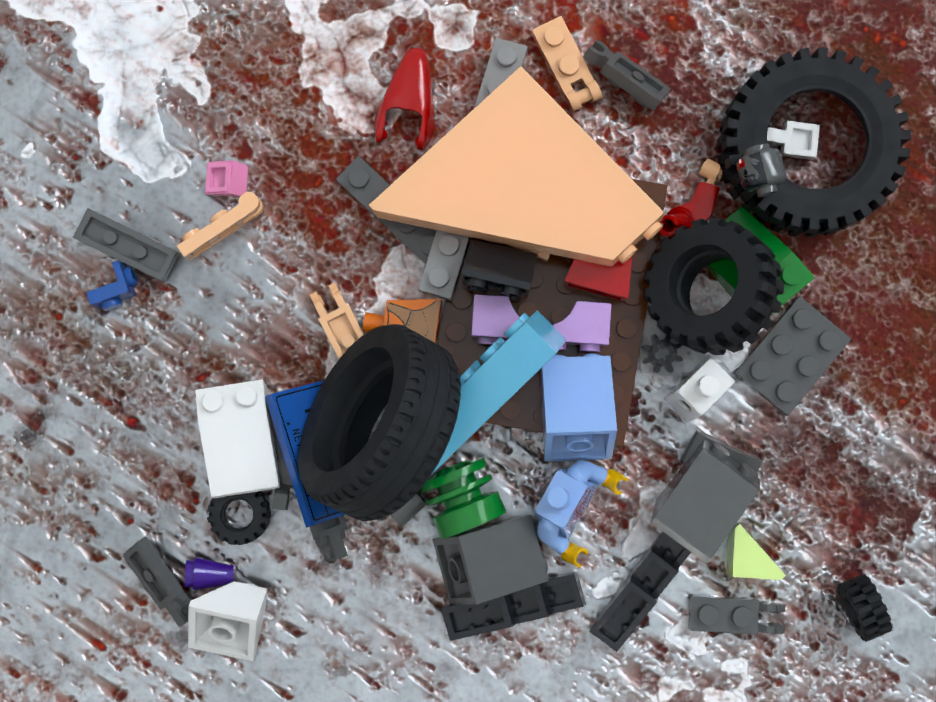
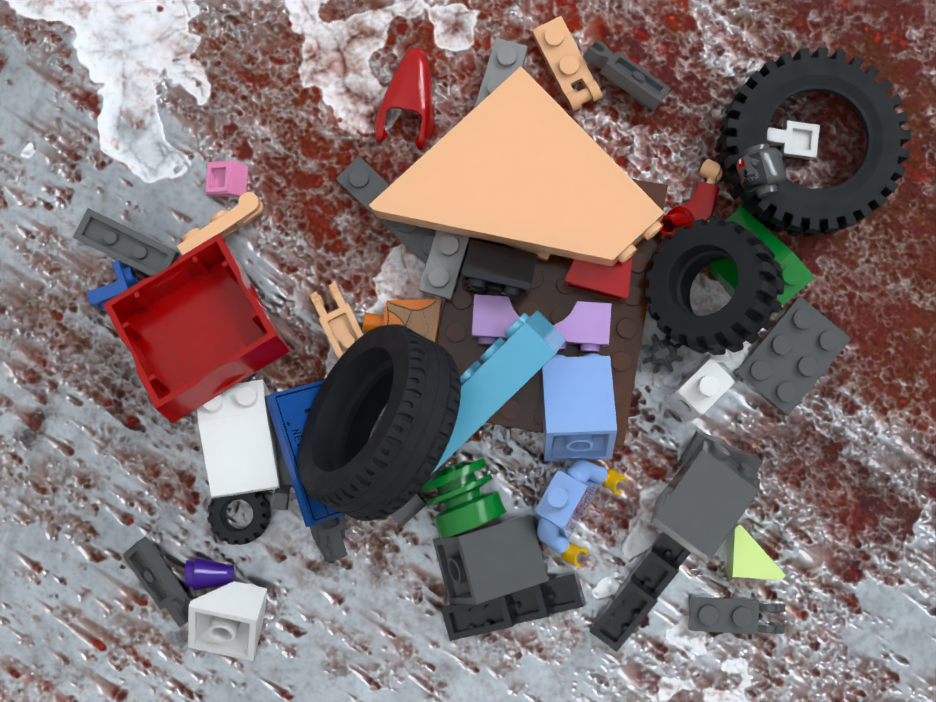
(195, 329): none -> red tile
(864, 607): black tyre -> none

